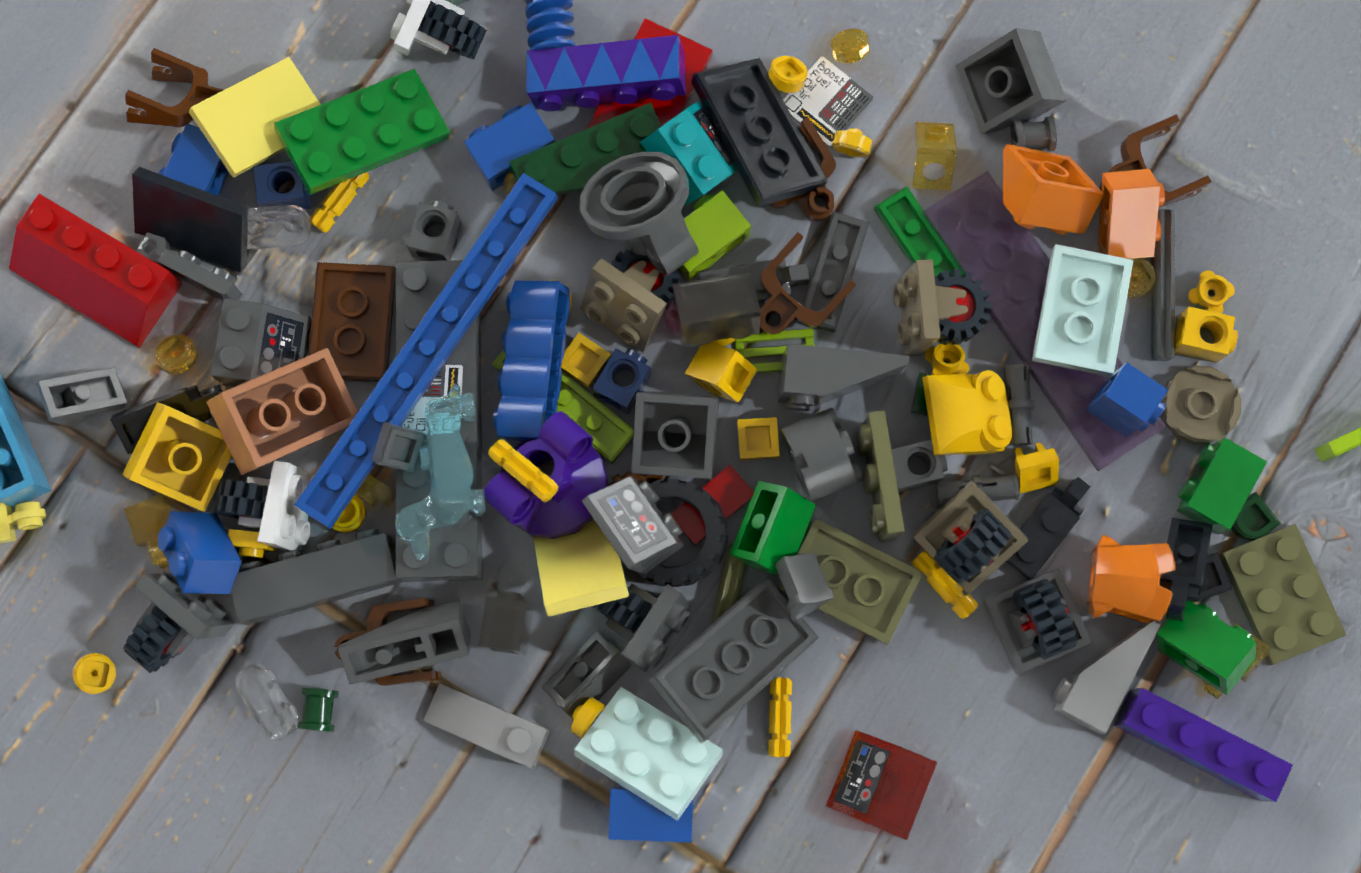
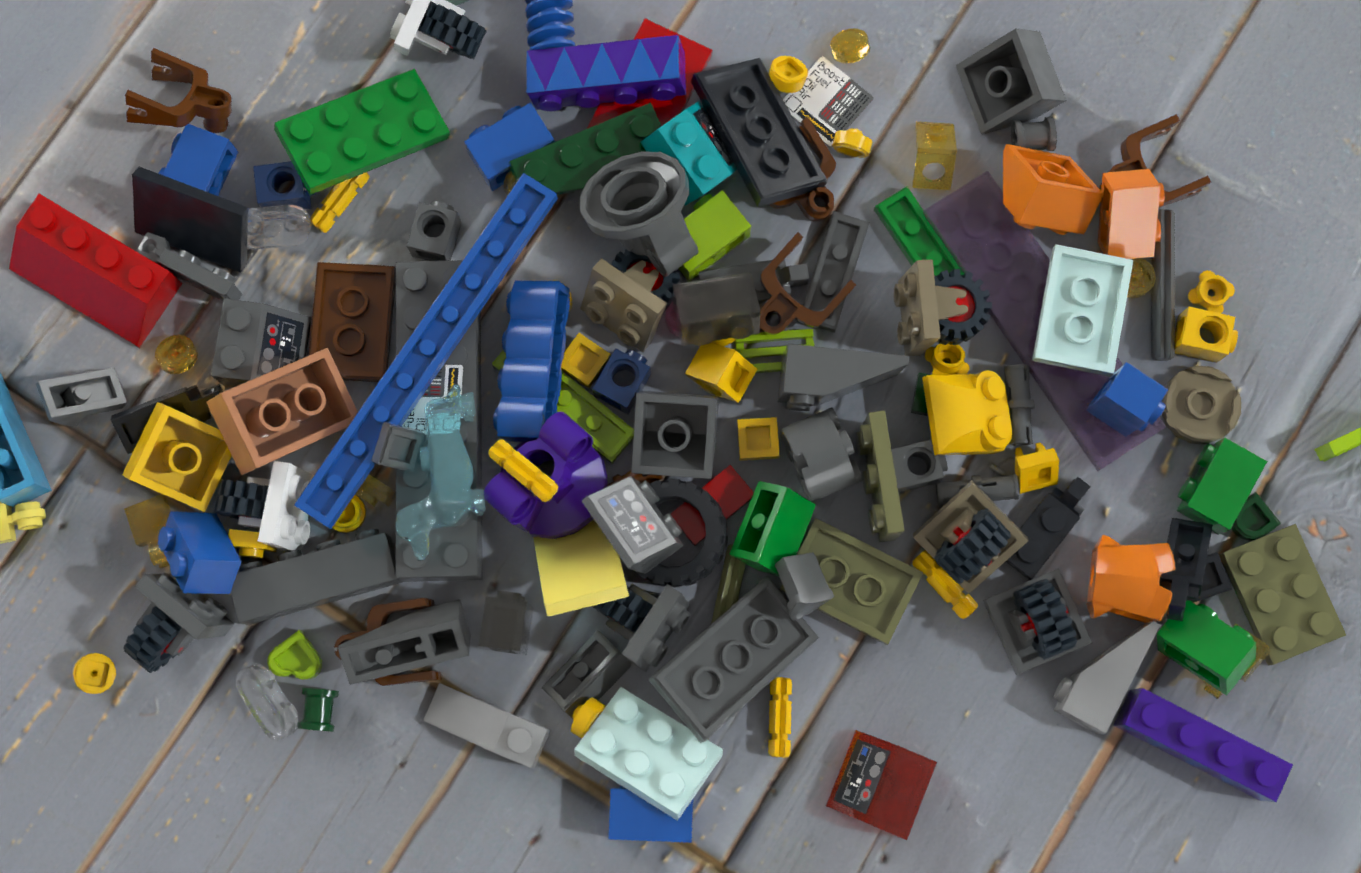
(243, 116): light yellow tile -> none
(295, 657): none -> lime tile

